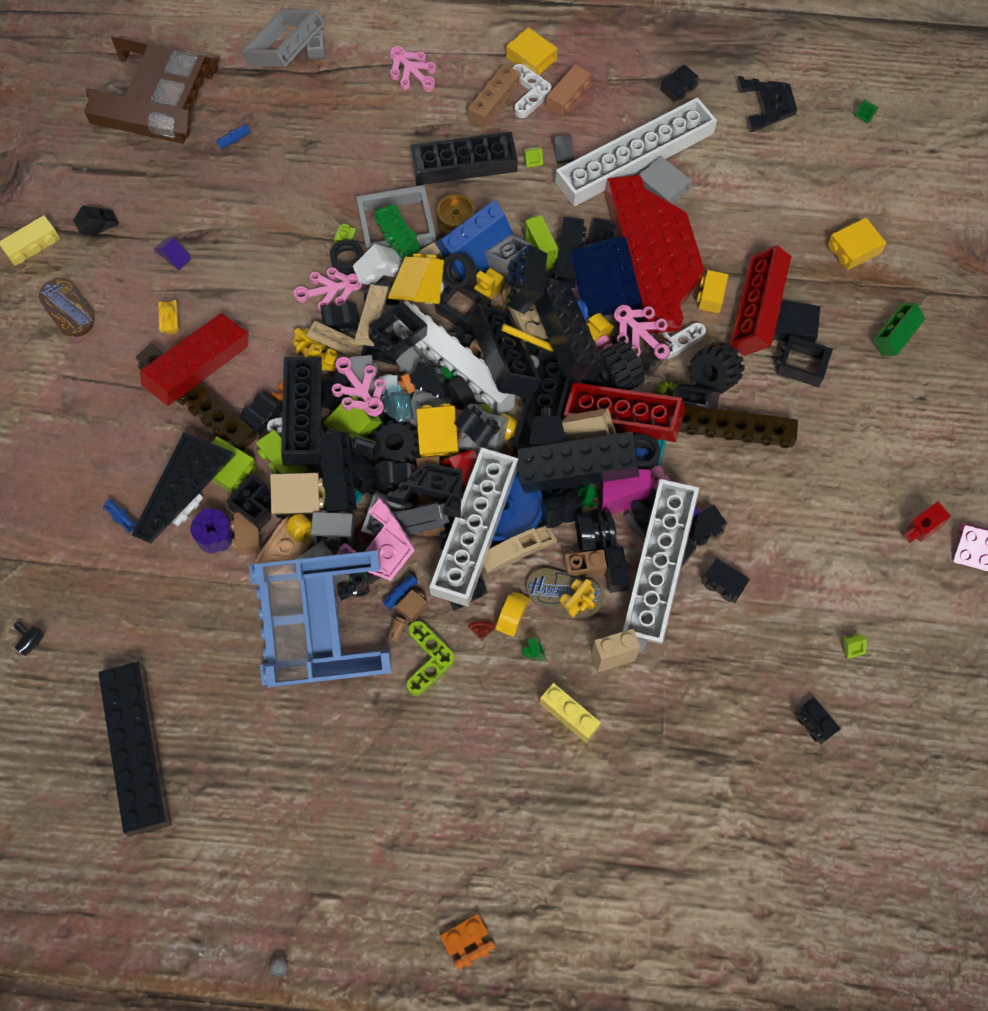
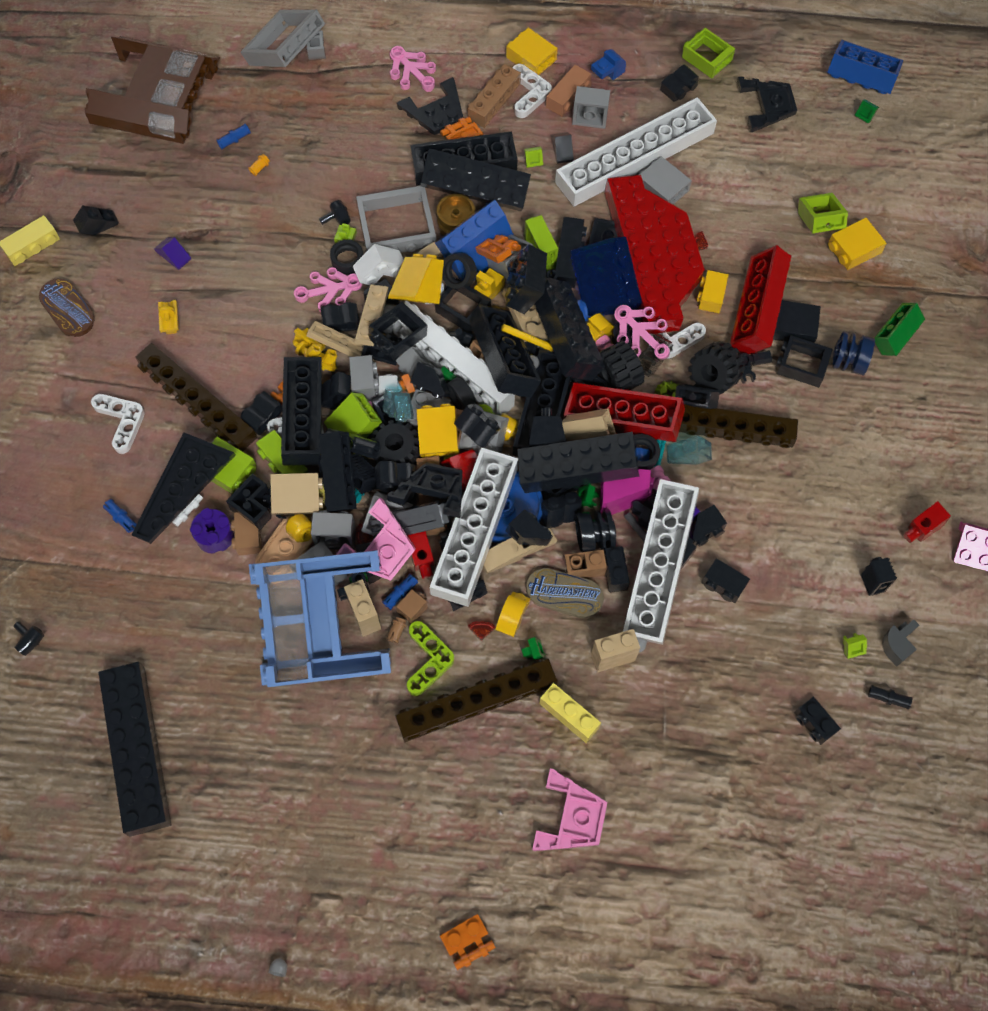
(126, 415): none -> white beam
(194, 359): red brick -> none
(259, 164): none -> light orange pin
(338, 212): none -> black piece
(359, 389): bright pink plant -> none
(362, 608): none -> tan brick
(396, 231): green piece -> none
(423, 548): none -> red torso
(438, 113): none -> black wing
(466, 130): none -> orange plate
(470, 709): none -> dark brown brick
(475, 179): none -> black brick
(498, 249): none -> orange plate
(528, 531): none -> black slope
(581, 599): yellow hips -> none
(581, 817): none -> bright pink wing
(591, 107): none -> light grey brick
(609, 65): none -> blue brick
(689, 451): none -> clear light blue slope
(701, 241): none -> clear red tile
(716, 44): none -> lime window
(754, 359): none -> black bar
(817, 222): none -> lime window
(853, 353): none -> dark blue wheel
(865, 67): none -> blue slope
(878, 576): none -> black brick
(890, 697): none -> black pin
(896, 644): none -> dark grey brick

